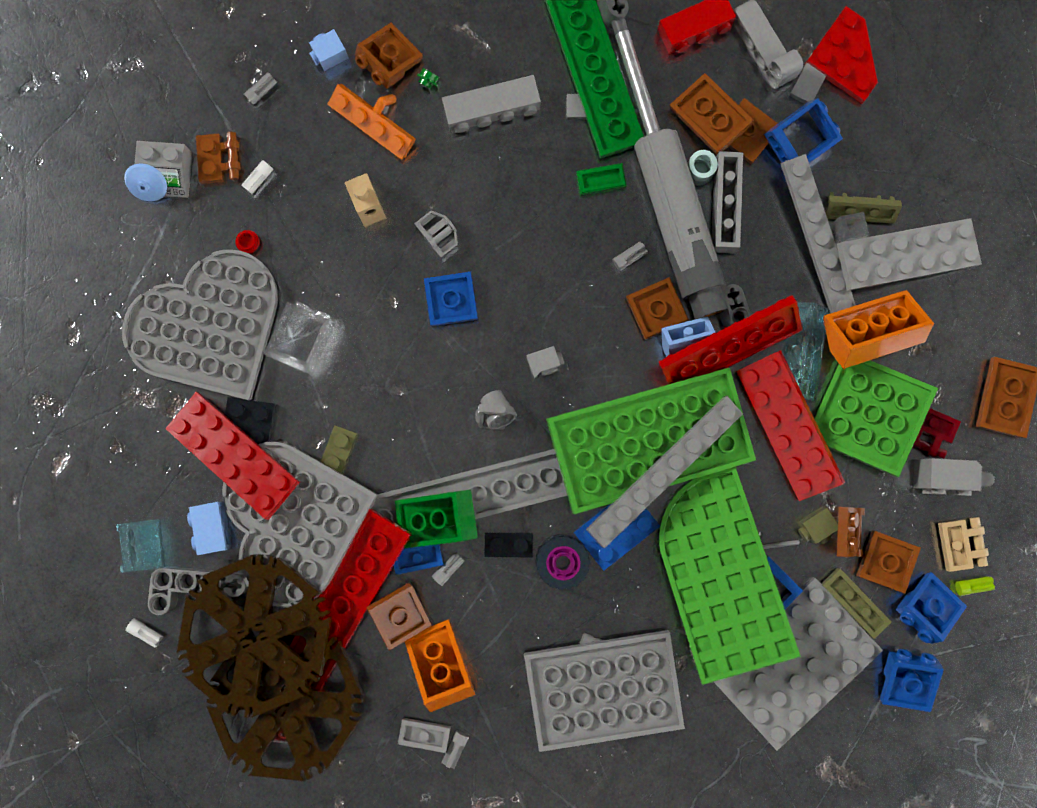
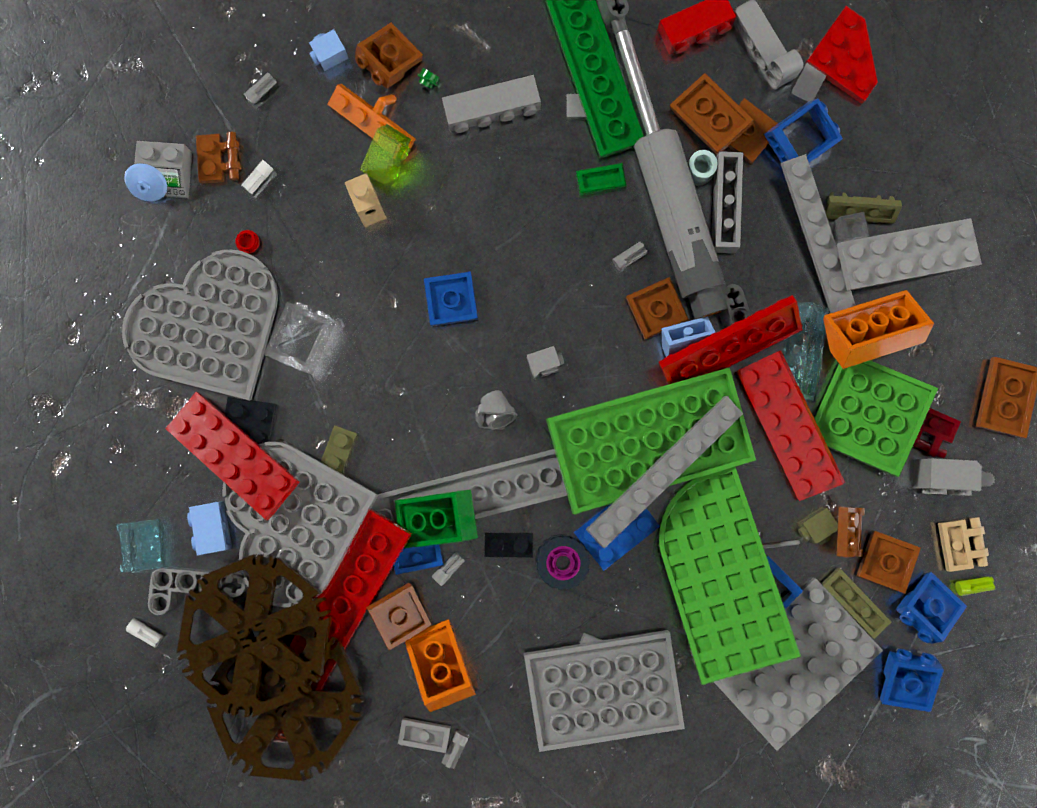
(385, 154): none -> clear neon green brick
(433, 241): light grey piece -> none

